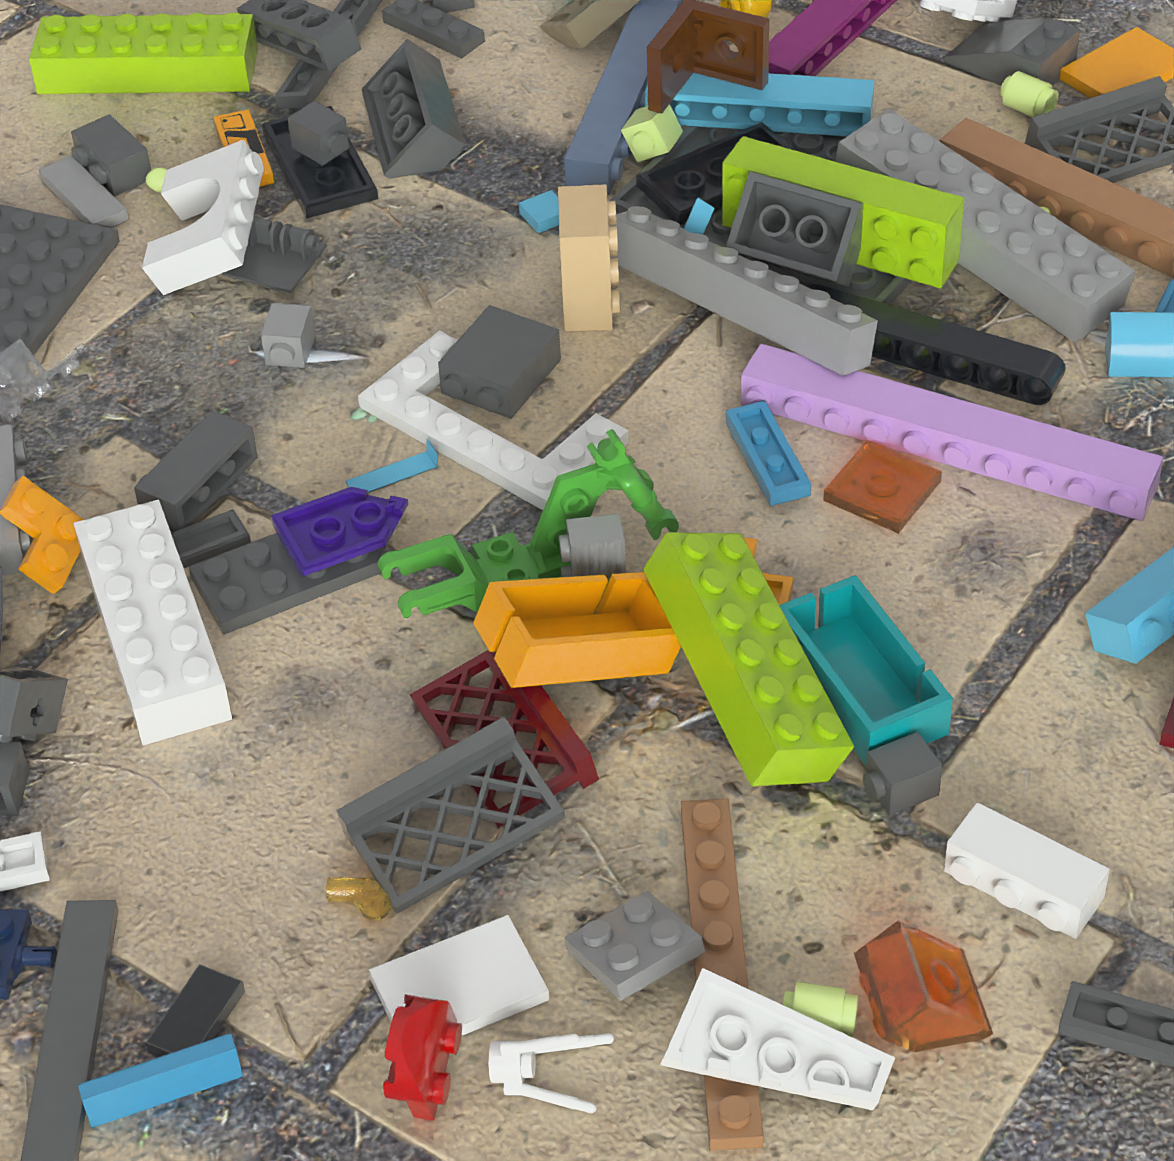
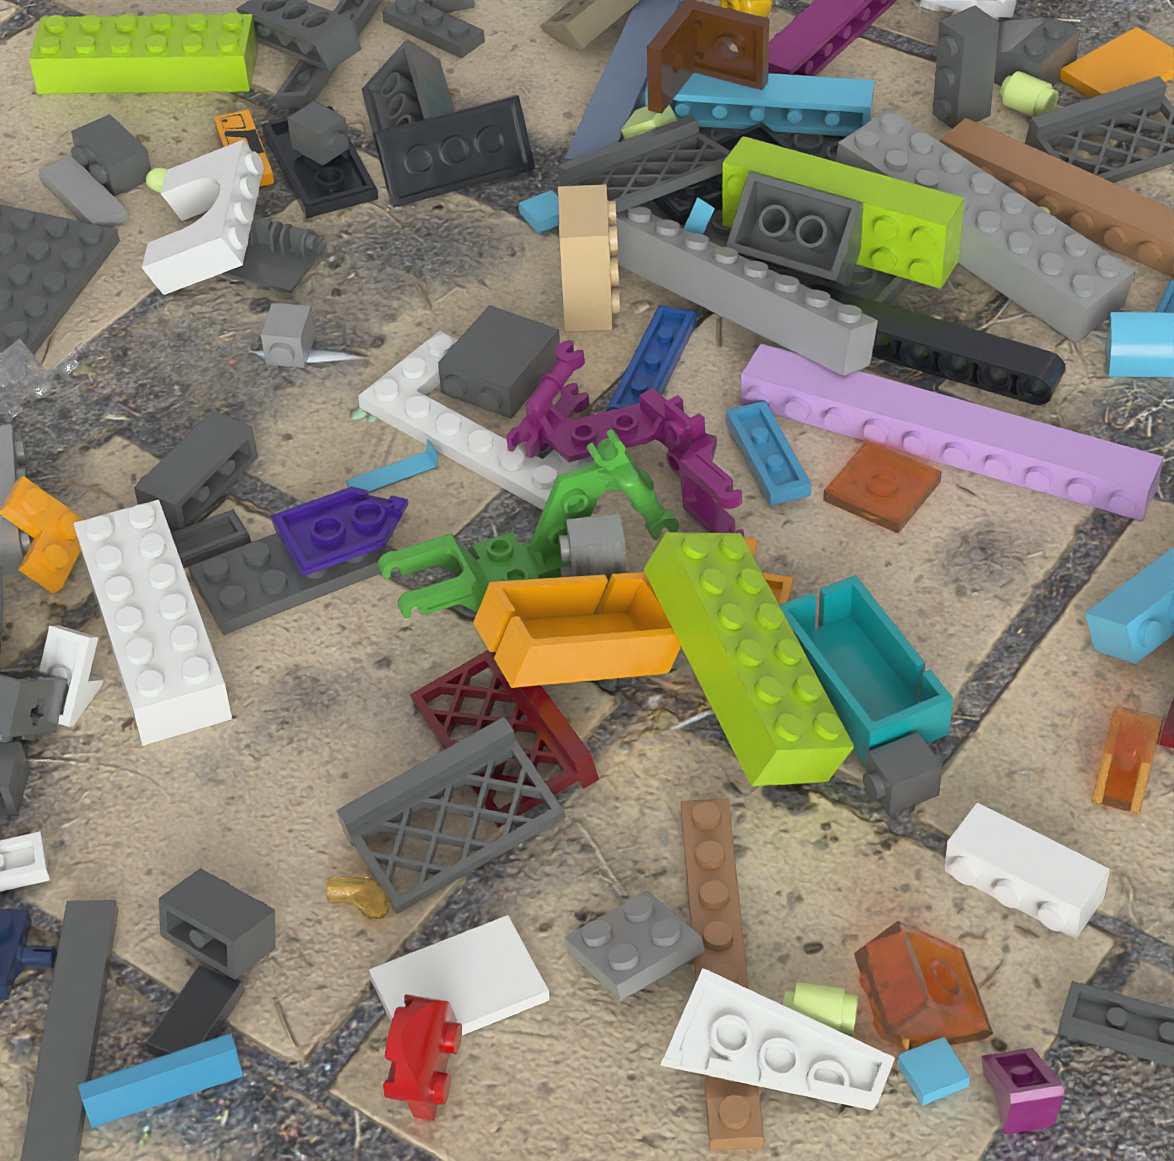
(71, 657): none -> white slope
(217, 923): none -> dark grey brick
(454, 150): none -> black tile
(516, 1060): white plant -> none
(648, 164): none -> dark grey fence
(652, 419): none -> magenta piece
(655, 355): none -> blue tile
(933, 1070): none -> medium azure tile
(965, 66): none -> dark grey brick
(1025, 1089): none -> magenta slope
(1127, 759): none -> clear orange slope

